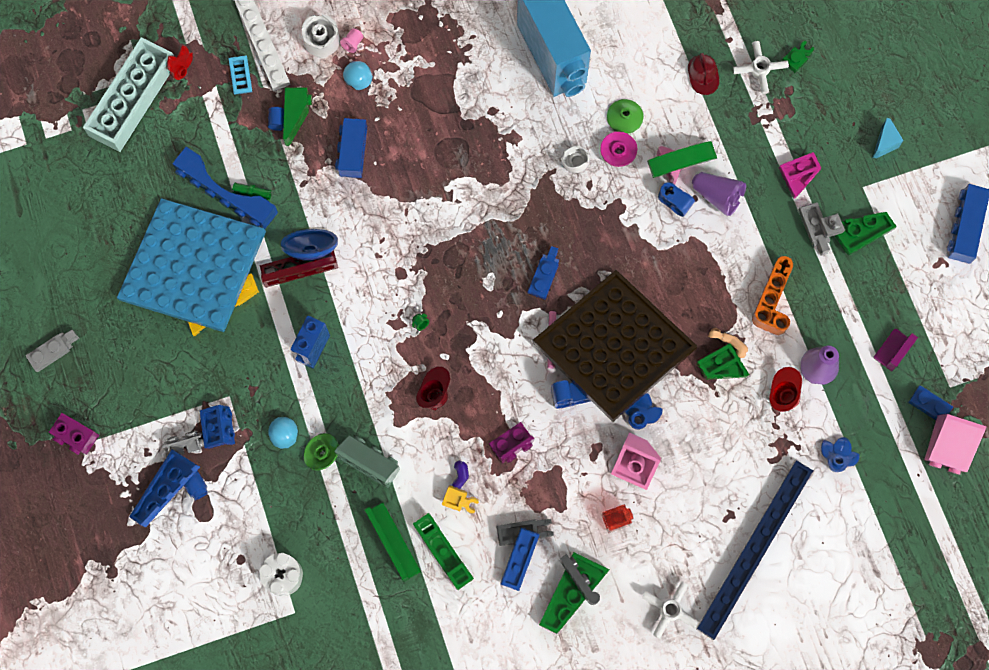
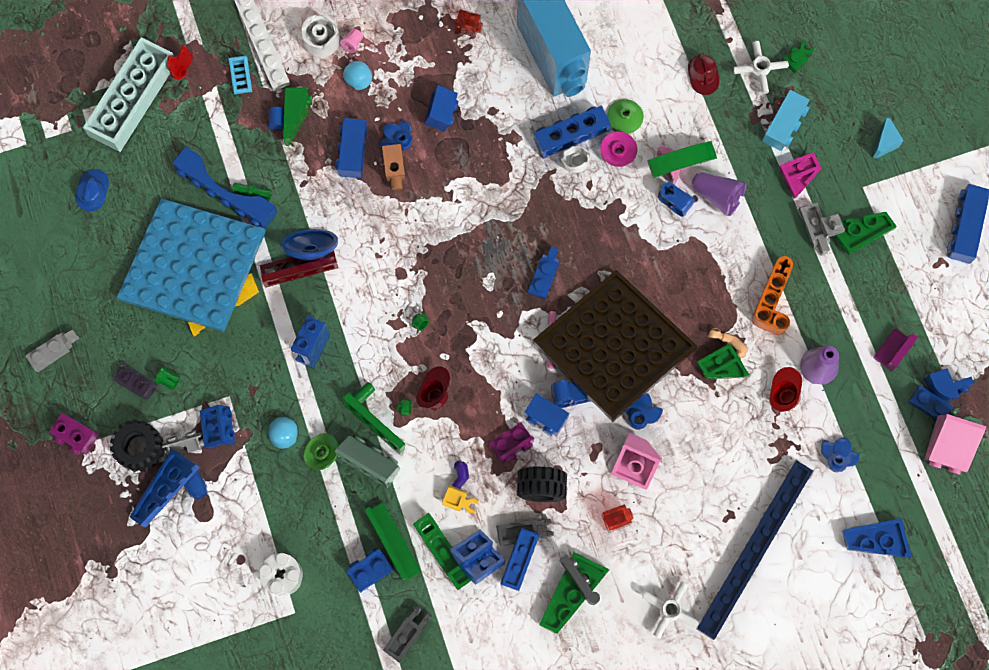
(92, 190): none -> blue piece
(124, 437): none -> black tyre
(135, 382): none -> clear purple slope
(167, 378): none -> green bush
(354, 404): none -> green piece
(369, 570): none -> blue bracket
(394, 160): none -> nougat torso
(396, 133): none -> blue plate
(405, 407): none -> green plate
(406, 635): none -> dark grey hinge
(441, 108): none -> blue brick
(468, 23): none -> clear red brick
(477, 556): none -> blue slope
(541, 484): none -> black tyre
(546, 415): none -> blue brick
(582, 132): none -> blue brick
(786, 121): none -> medium azure brick
(879, 538): none -> blue wing
(942, 385): none -> blue brick

